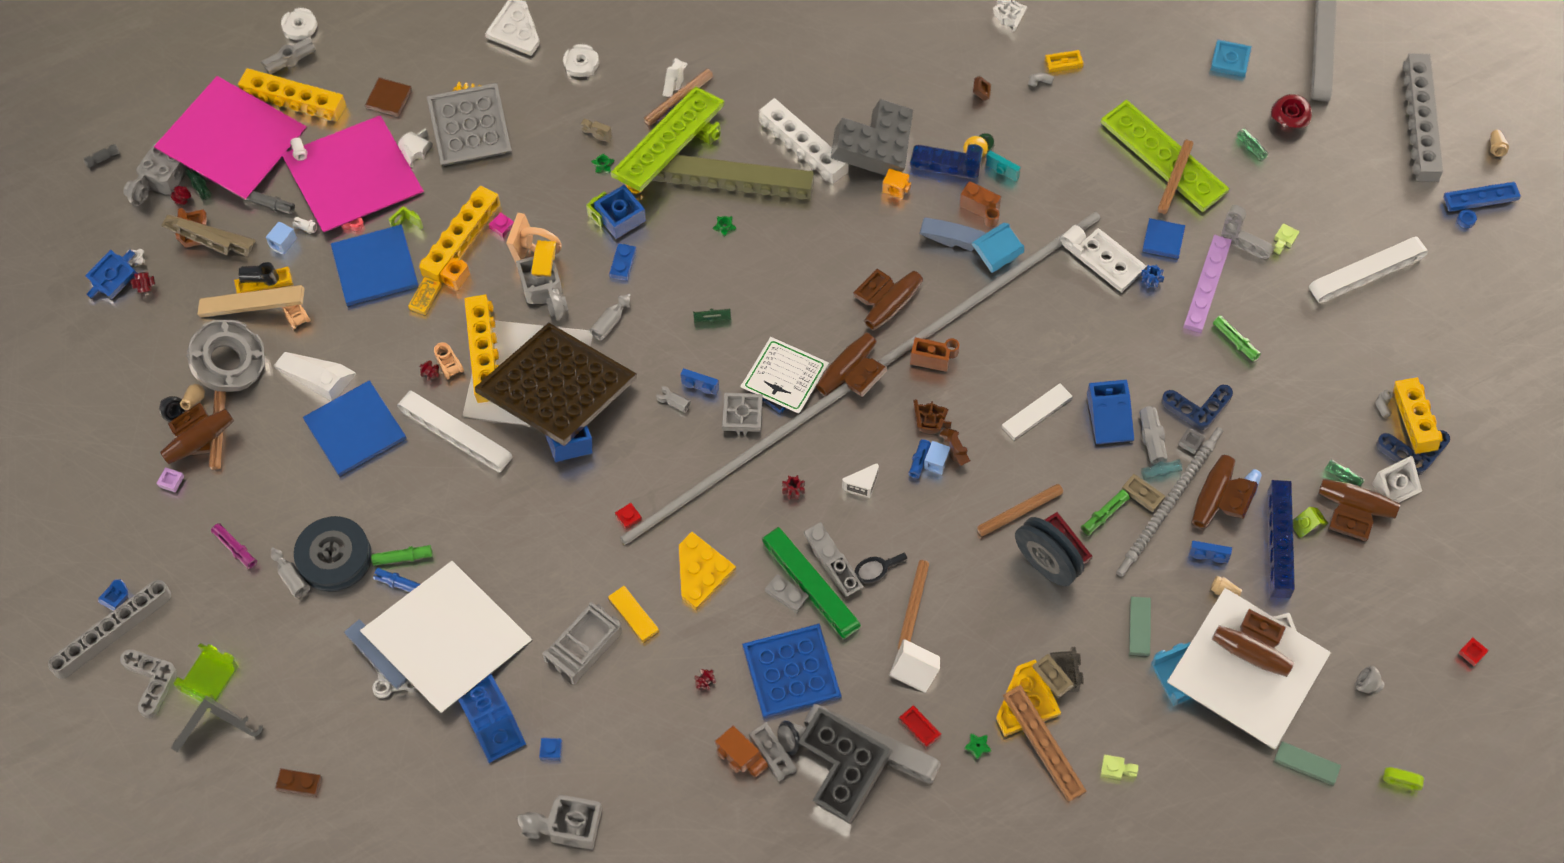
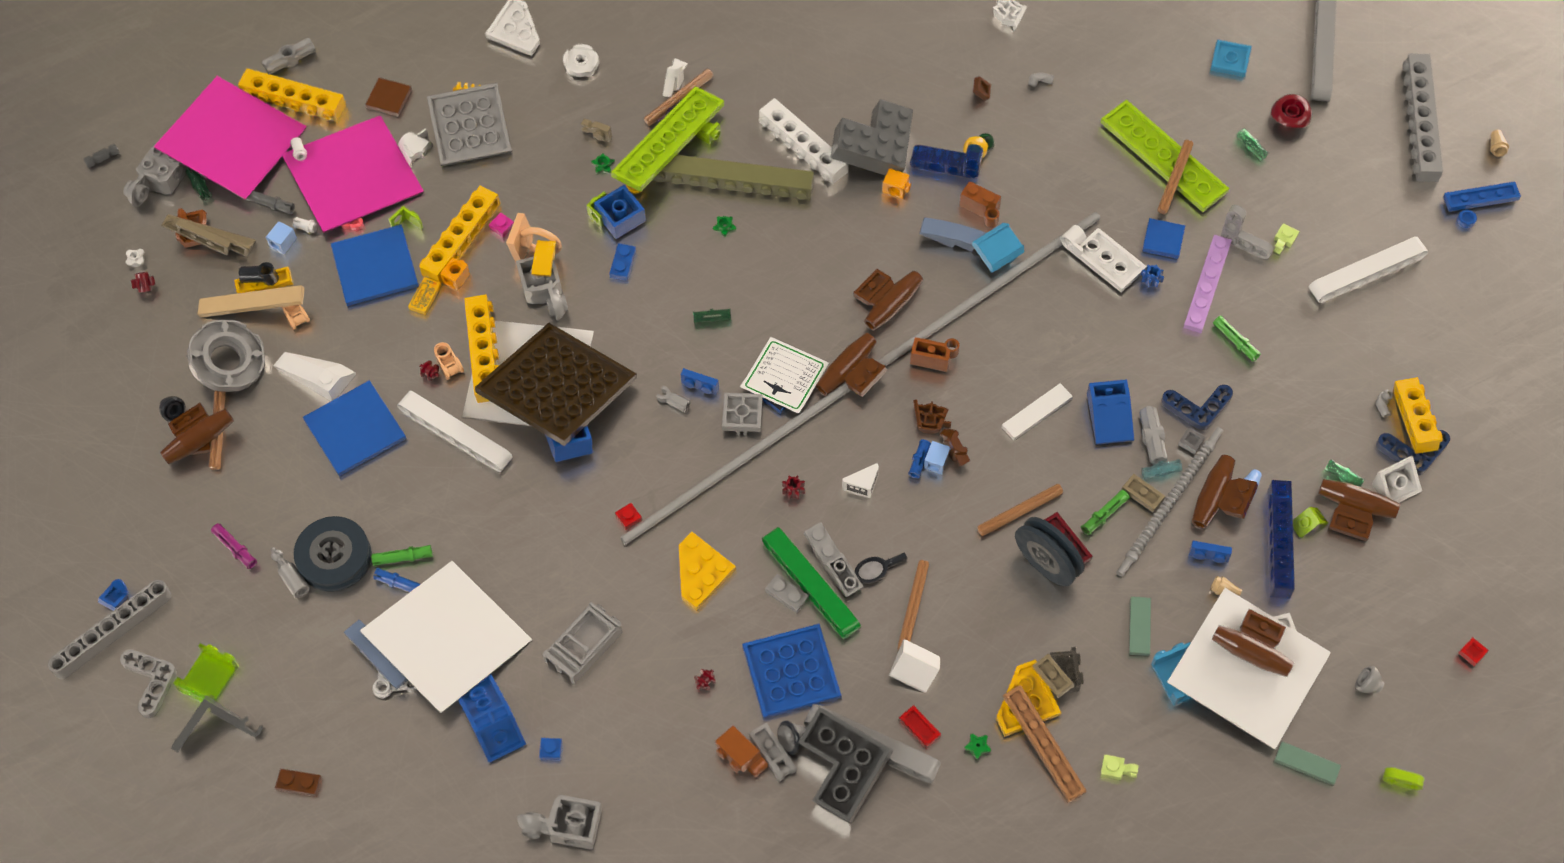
(111, 274): blue plate -> none
(170, 479): lavender plate -> none
(180, 195): dark red wheel -> none
(192, 396): tan cone -> none
(299, 32): white plate -> none
(609, 318): light grey wheel -> none
(633, 614): yellow tile -> none
(1003, 165): teal plate -> none
(1064, 63): yellow tile -> none

